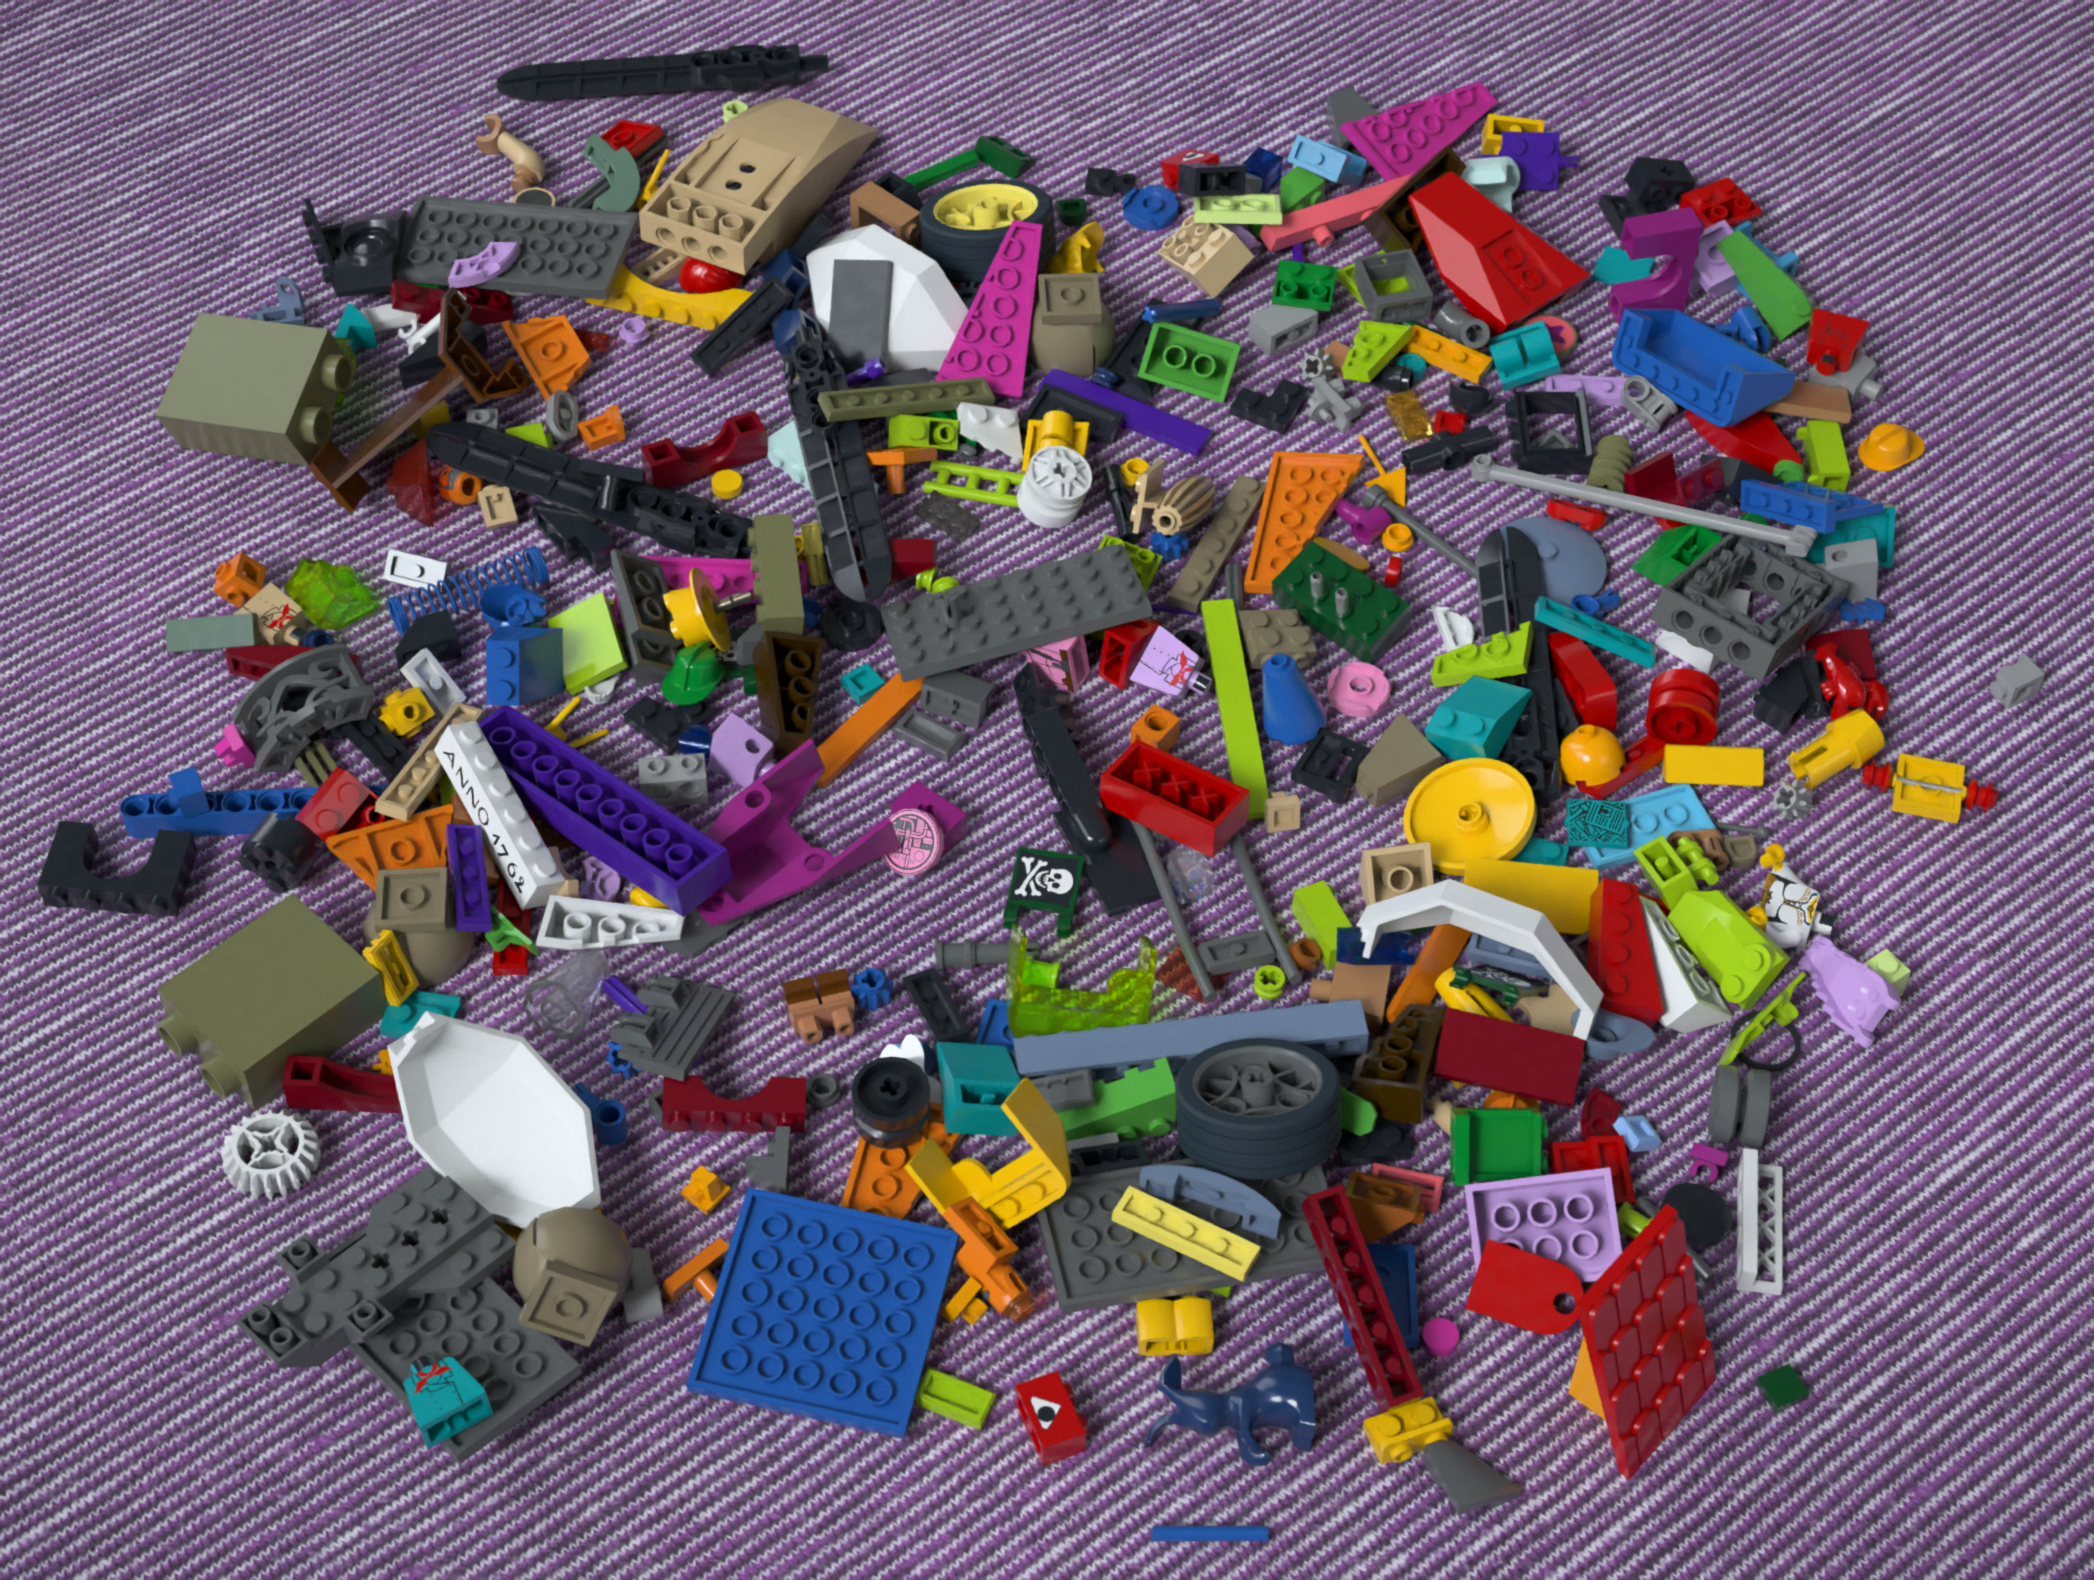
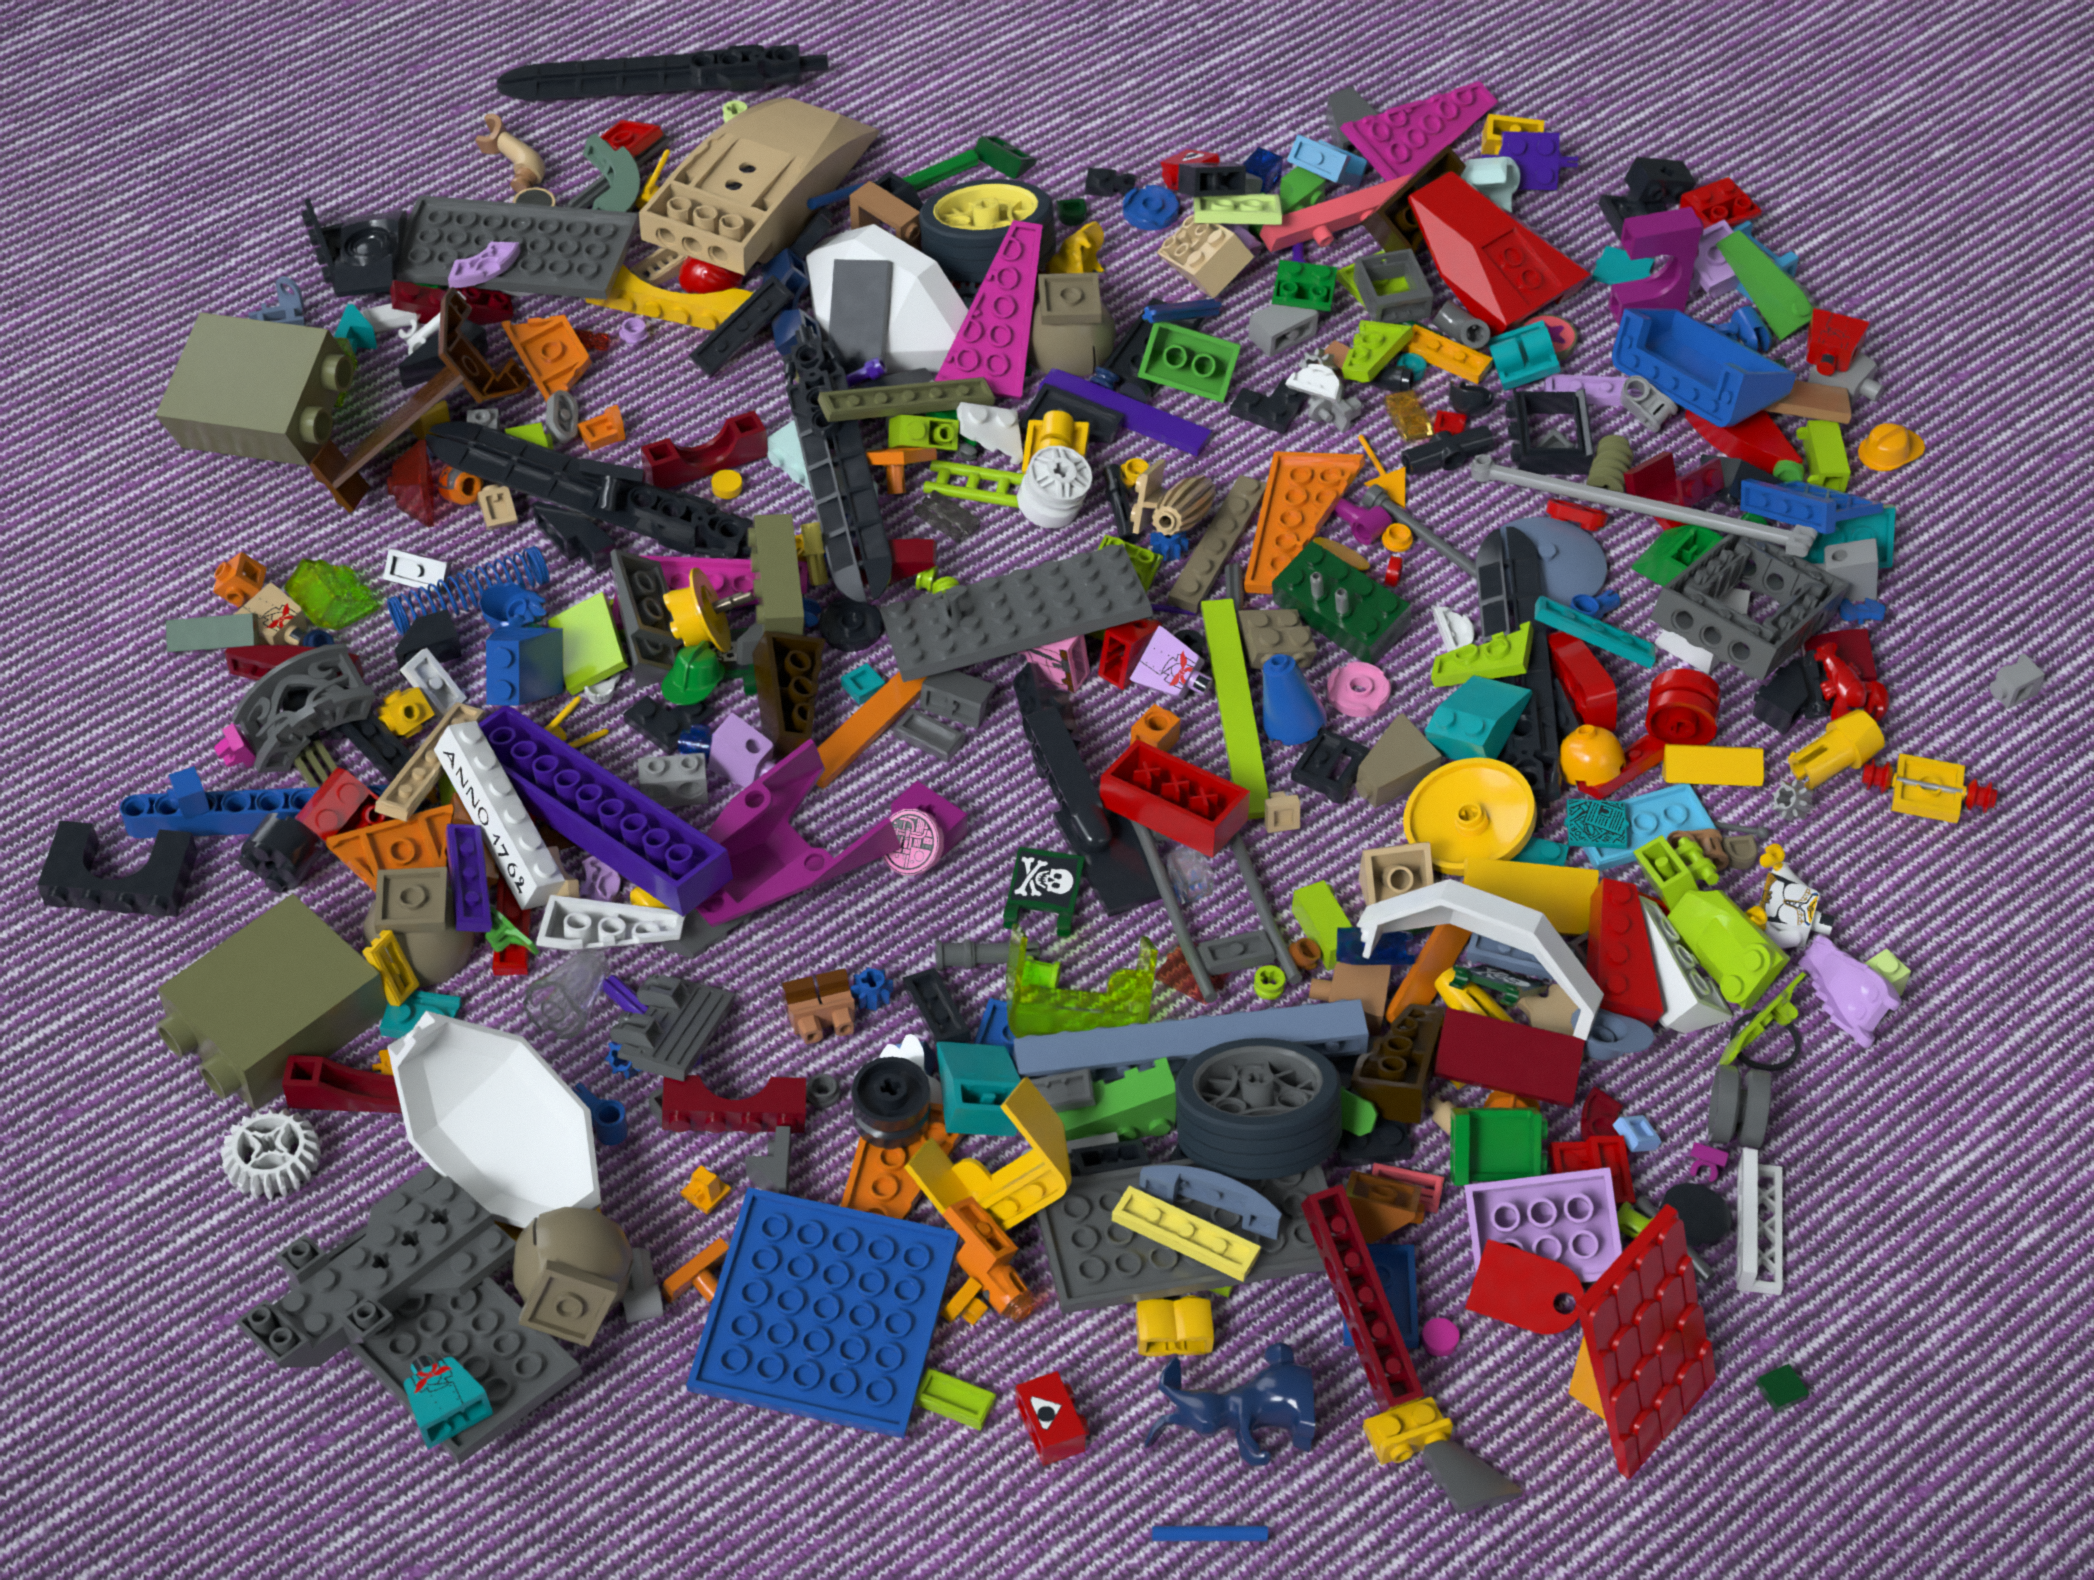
(832, 197): none -> blue bar
(1317, 381): none -> white tile

